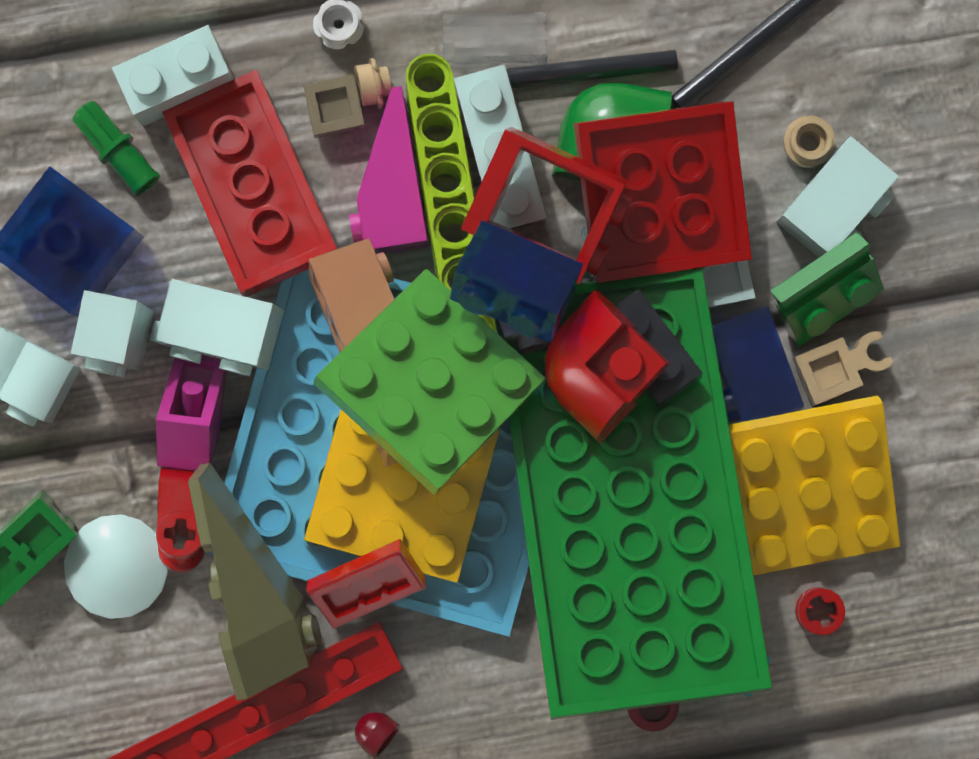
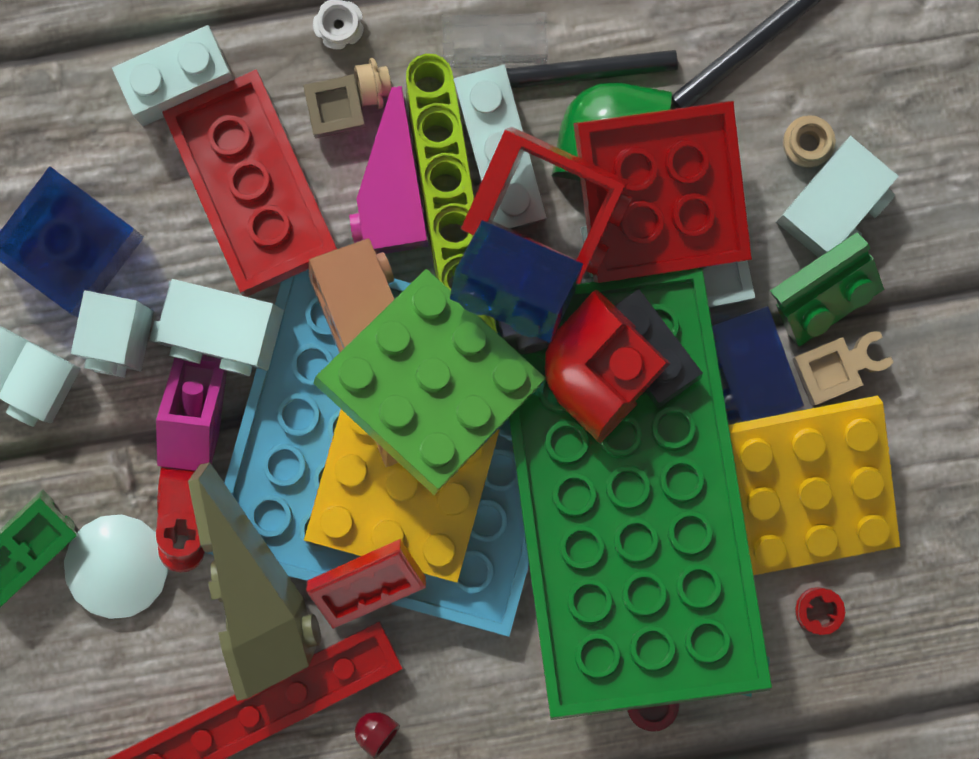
(115, 148): green axle -> none

